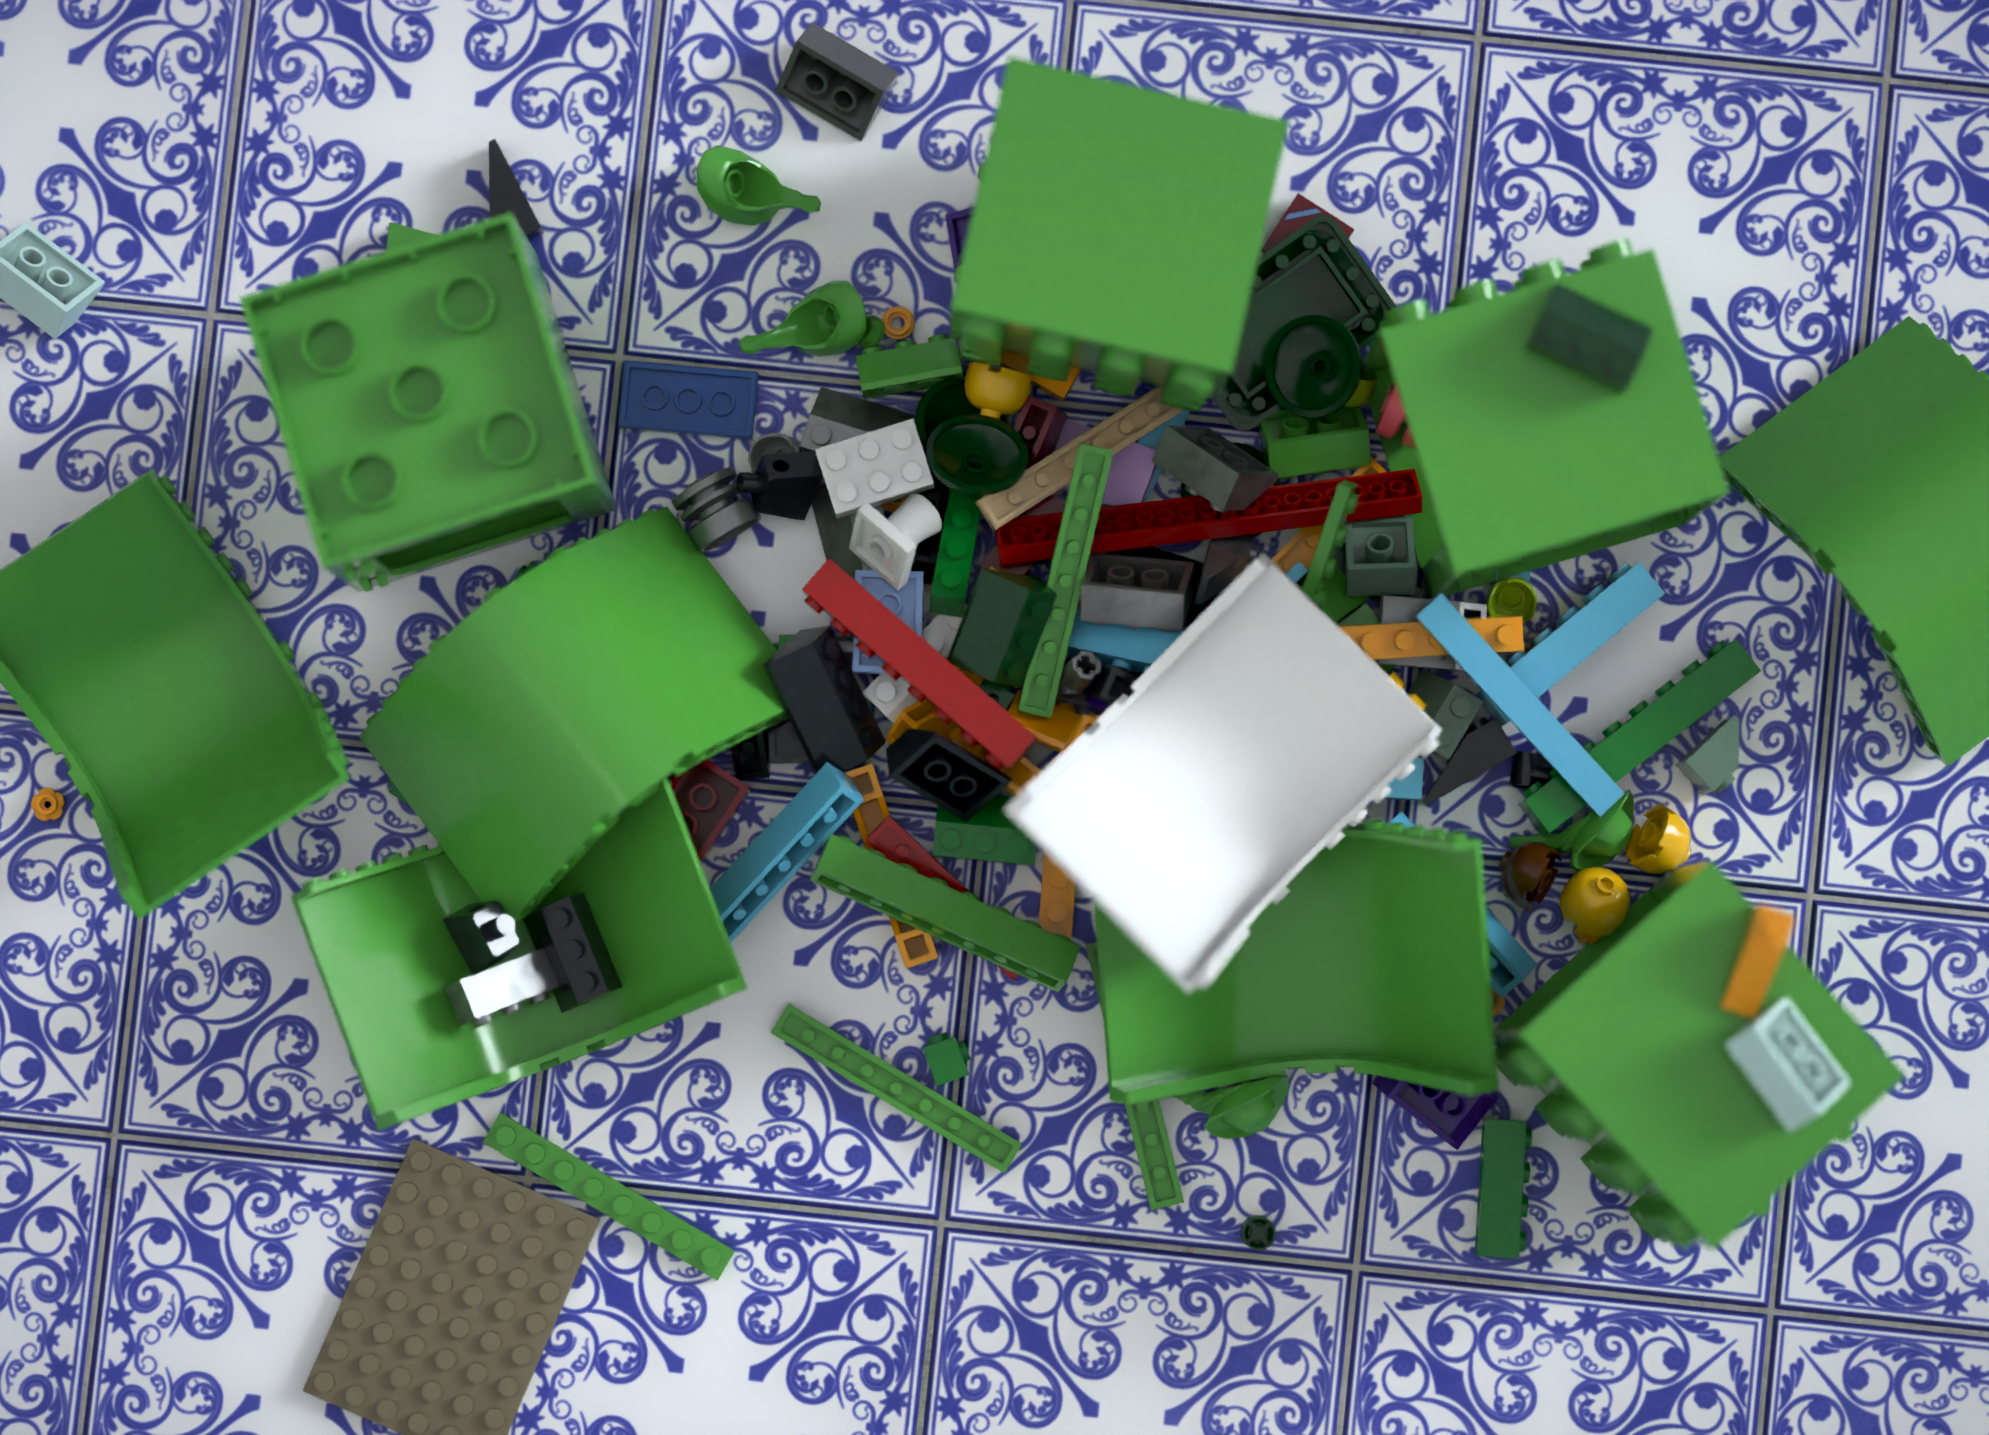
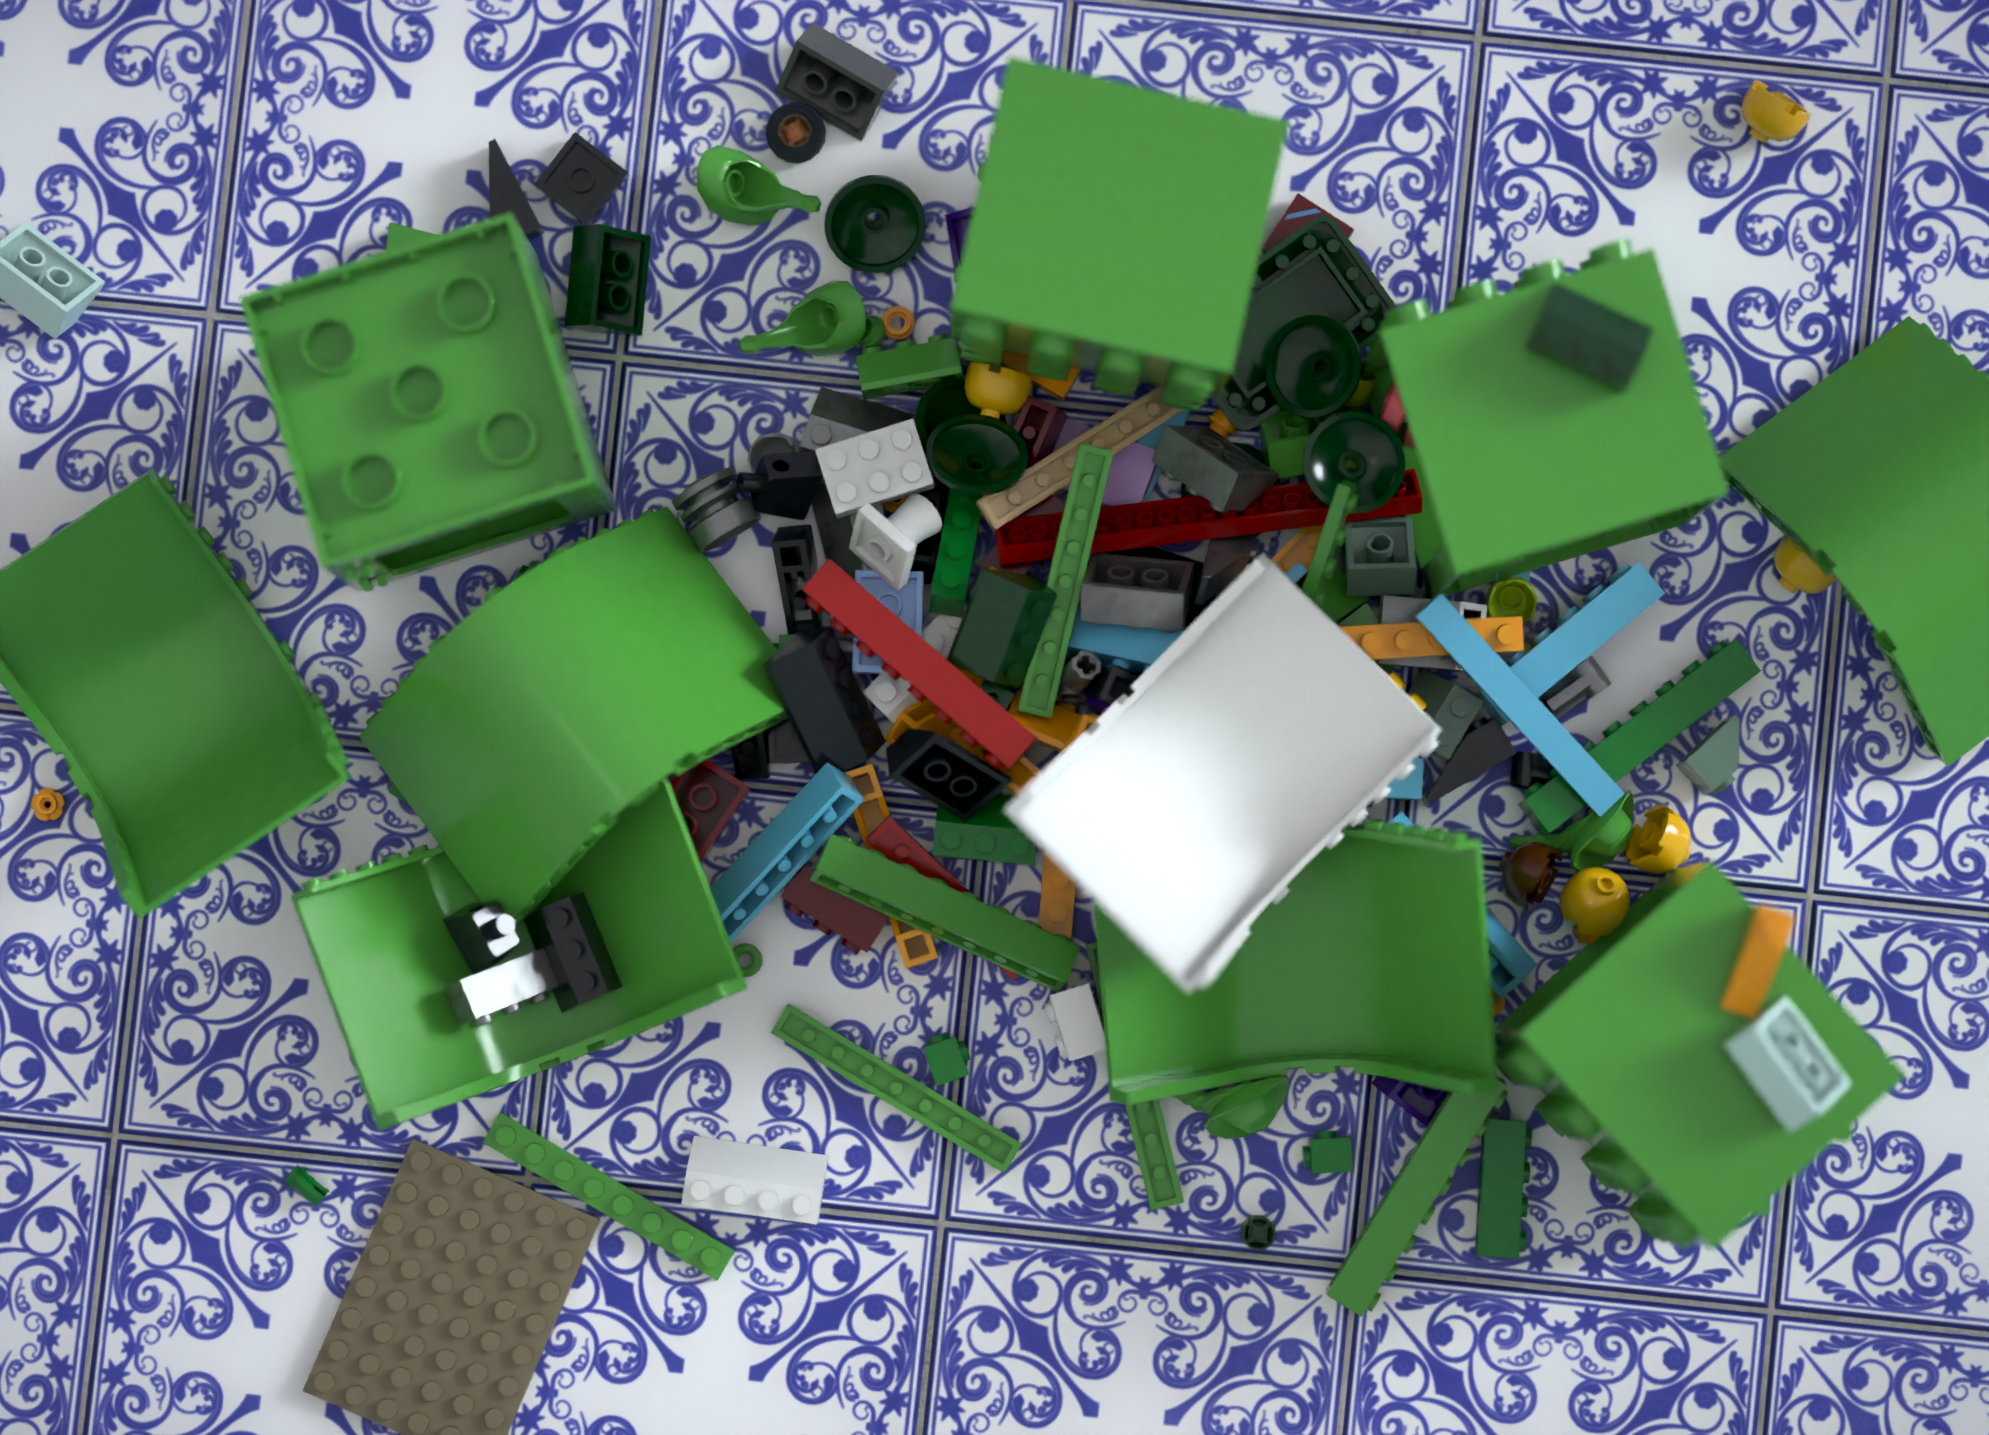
(306, 1185): none -> green pin
(581, 179): none -> black plate
(607, 280): none -> dark green slope
(688, 400): blue tile -> none
(753, 951): none -> bright green plate
(755, 1180): none -> white slope
(795, 566): none -> black slope
(798, 121): none -> black wheel
(833, 911): none -> dark red brick
(878, 243): none -> dark green dish
(1077, 1022): none -> white brick
(1221, 424): none -> light orange plate
(1328, 1153): none -> green brick
(1368, 444): none -> dark green dish
(1411, 1198): none -> bright green brick
(1580, 684): none -> flat silver piece
(1772, 114): none -> yellow cylinder
(1799, 570): none -> yellow cylinder

